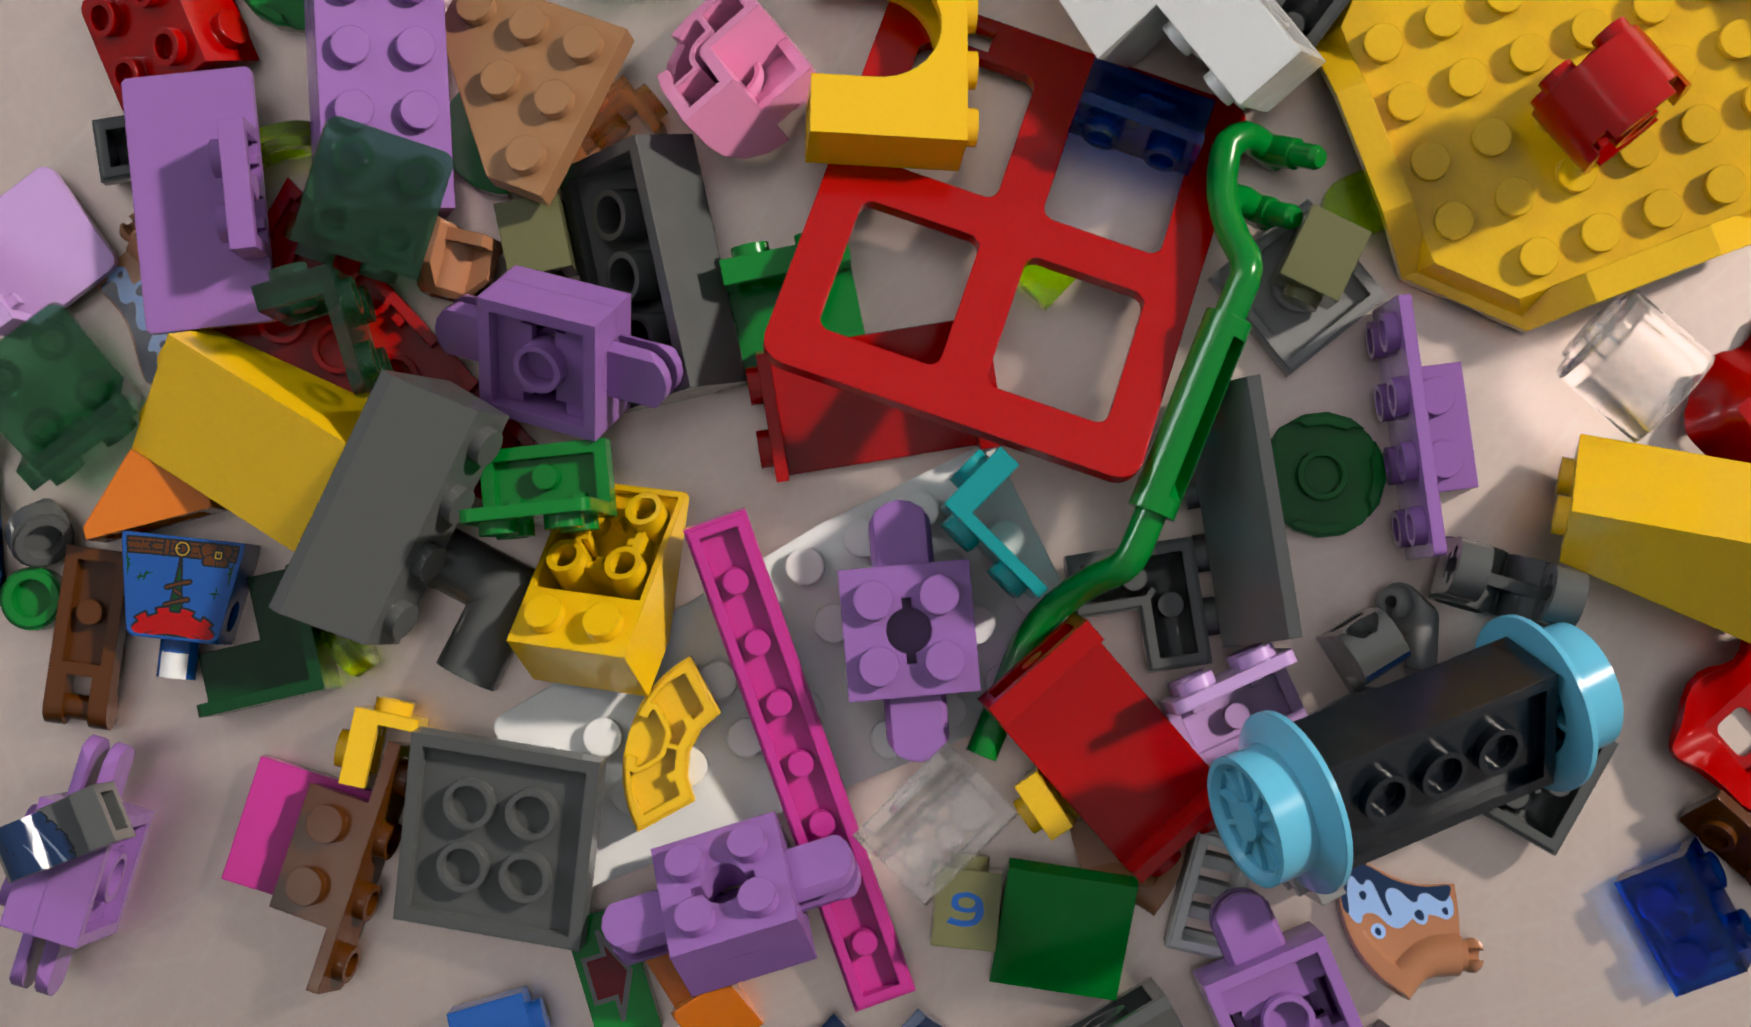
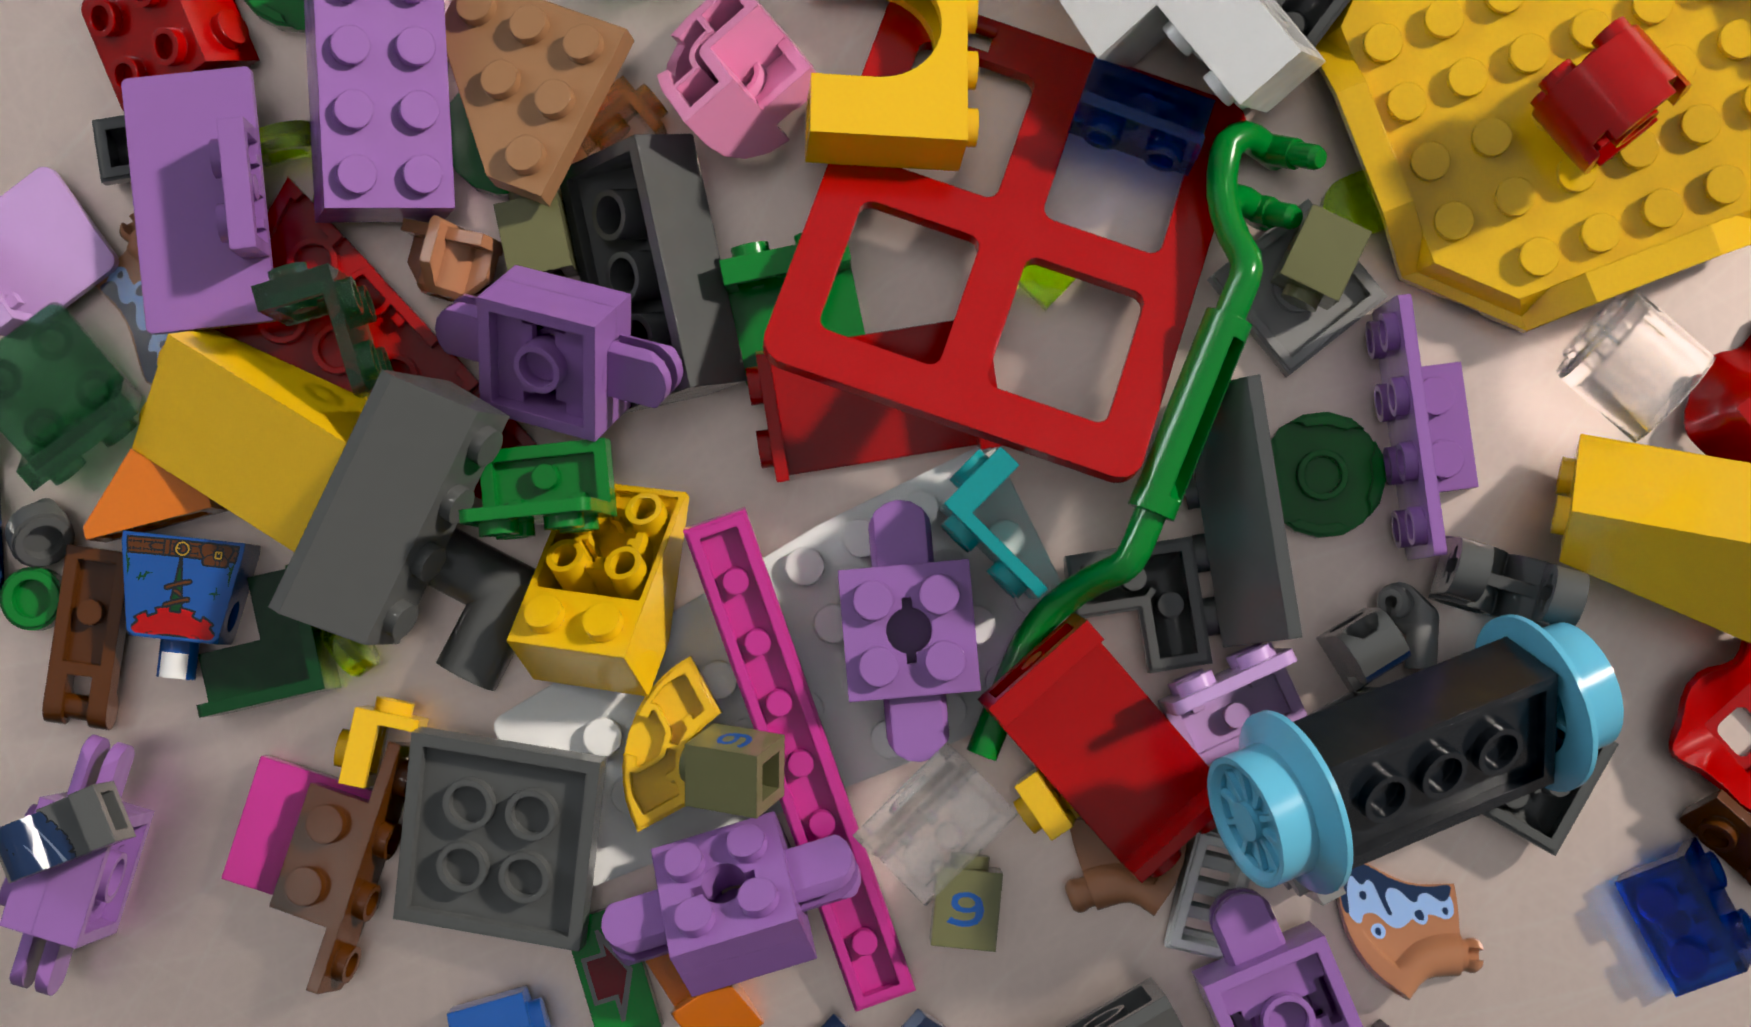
(370, 200): clear green bracket -> none
(733, 770): none -> olive brick
(1063, 929): green tile -> none

